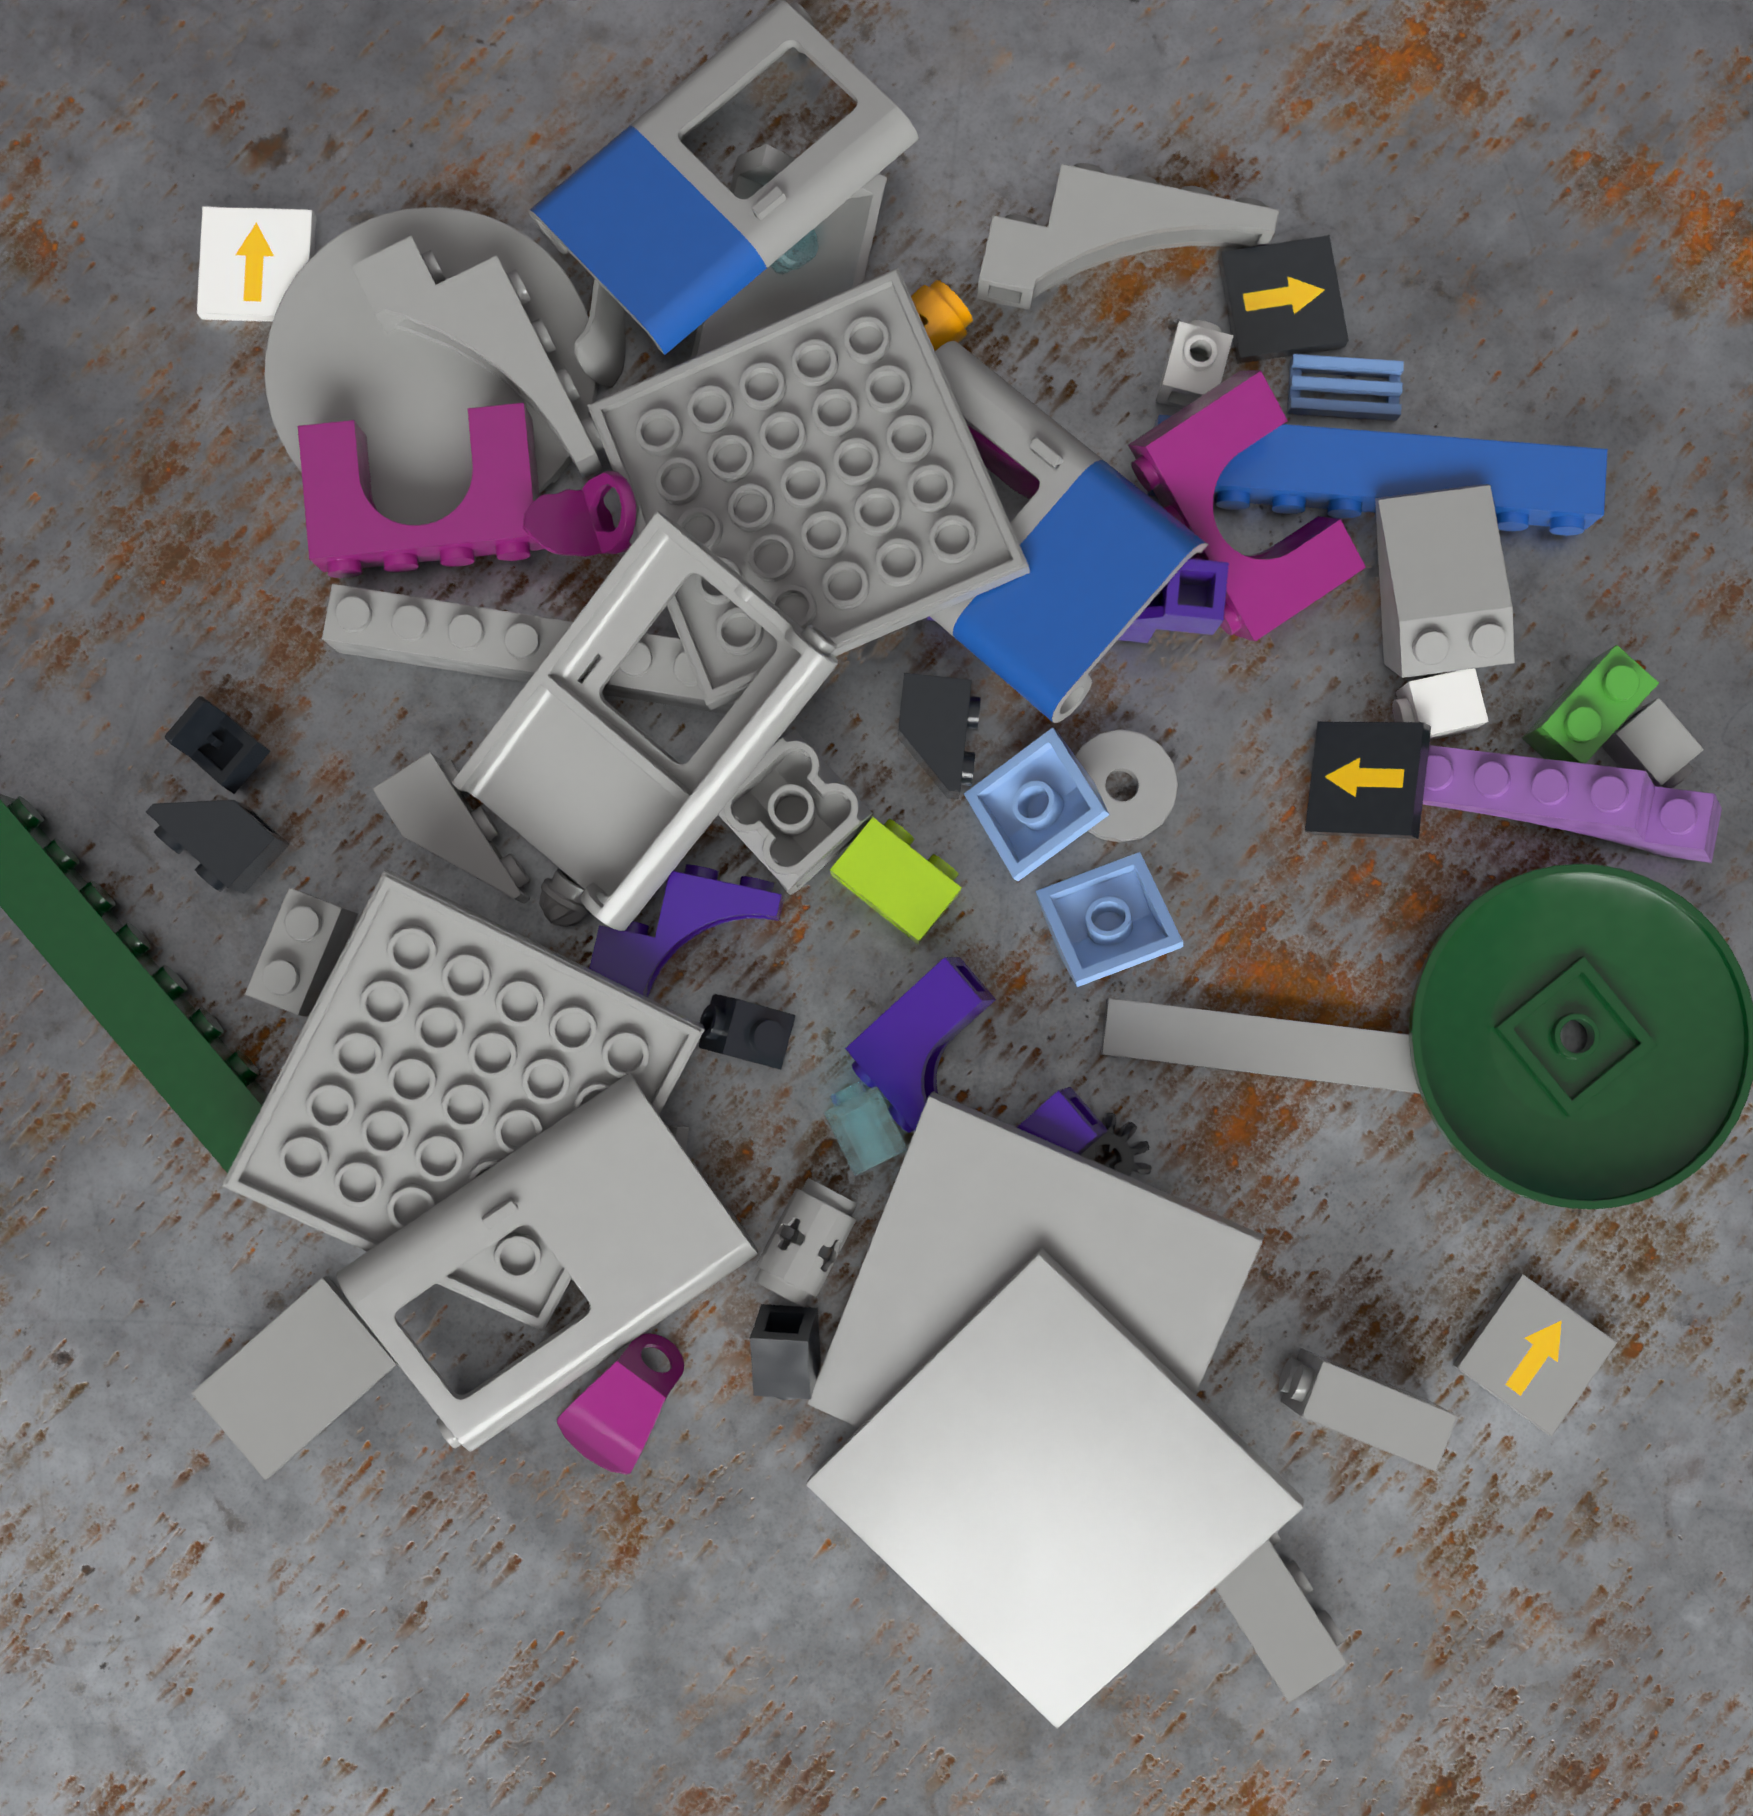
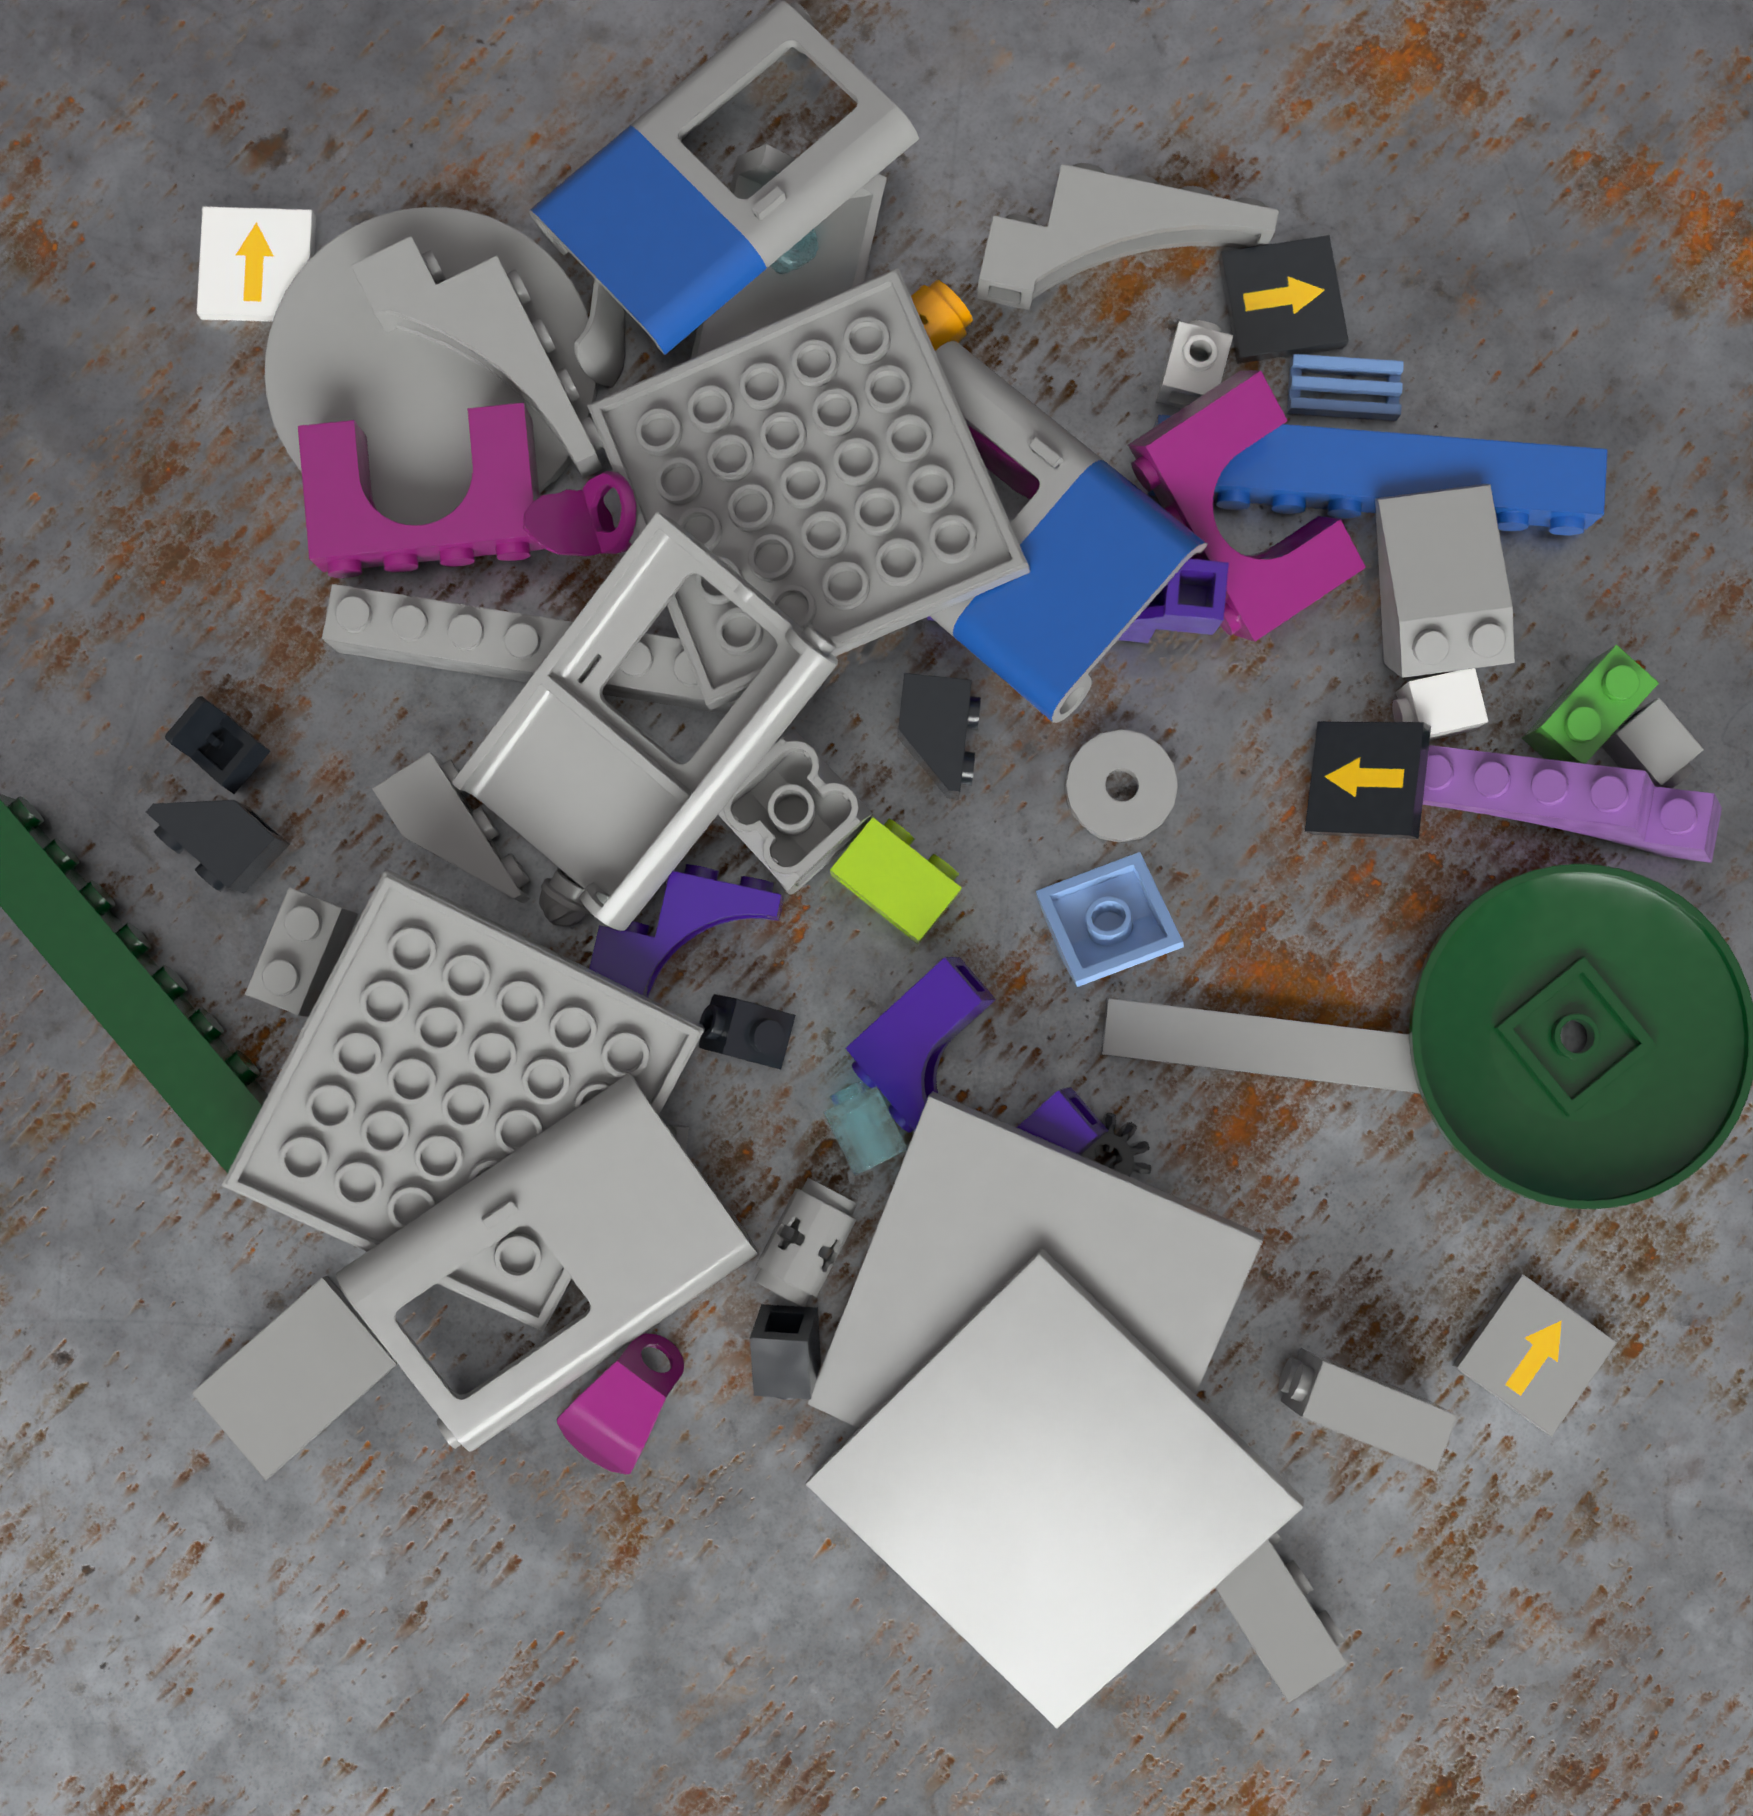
(1036, 803): light blue slope -> none

